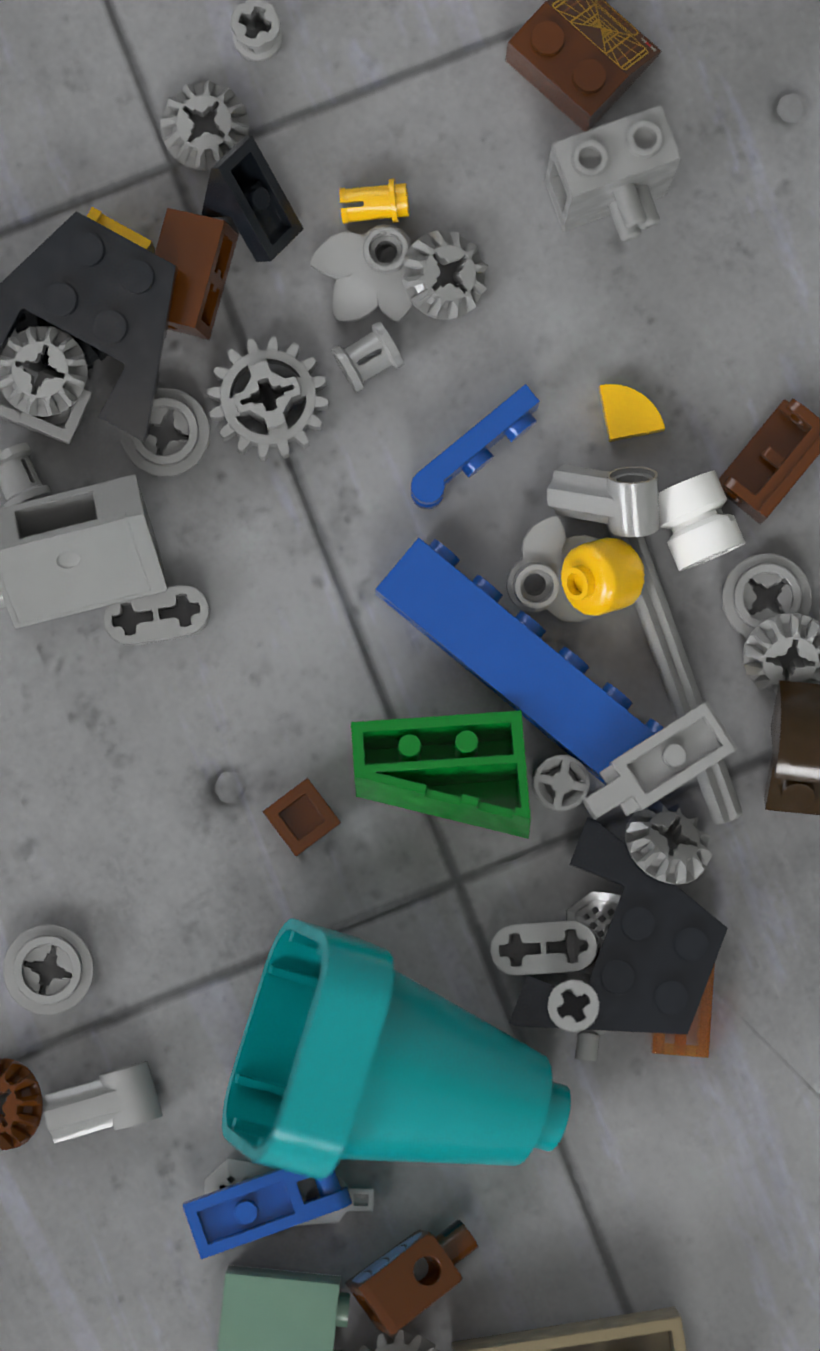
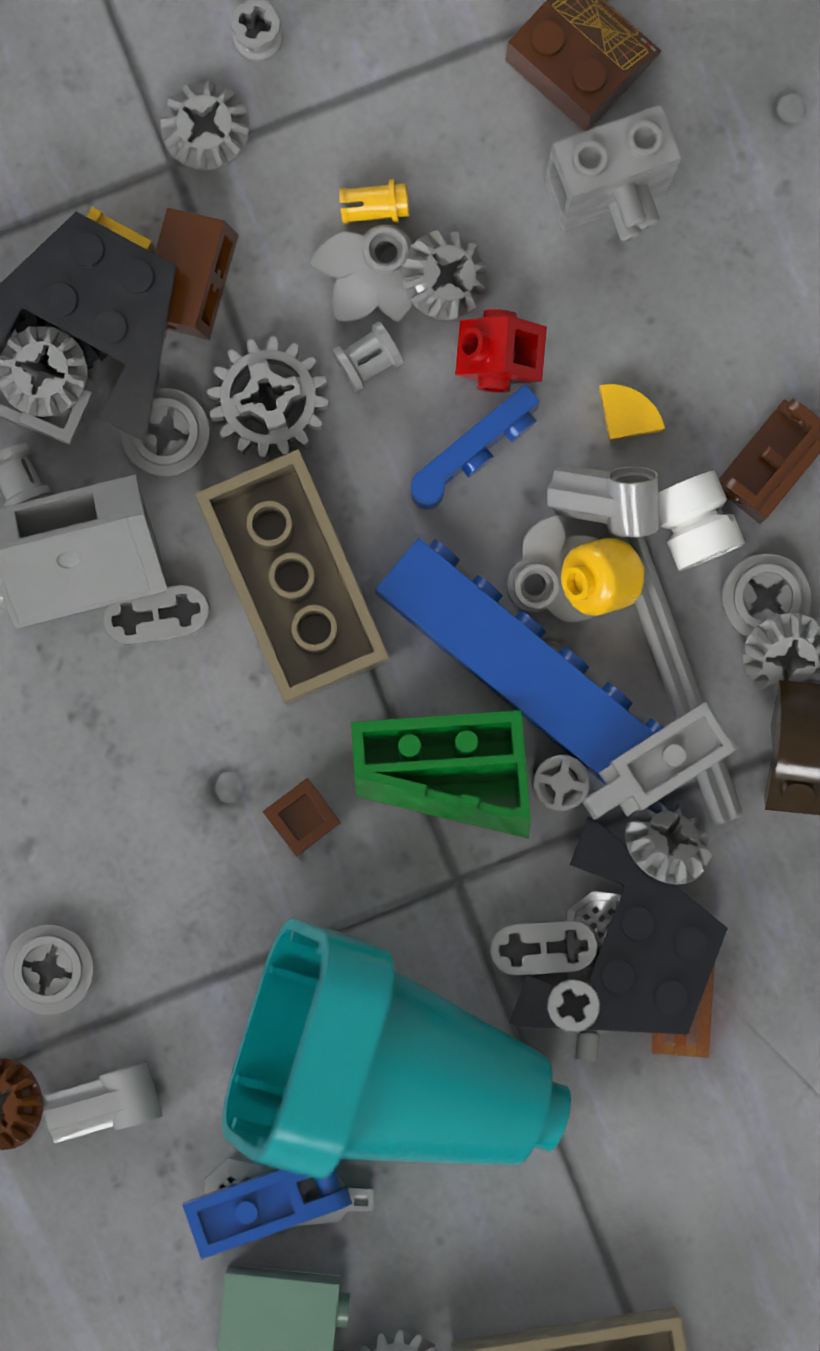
(249, 193): black slope -> none
(292, 577): none -> dark tan brick
(388, 1285): reddish brown torso -> none
(490, 346): none -> red brick

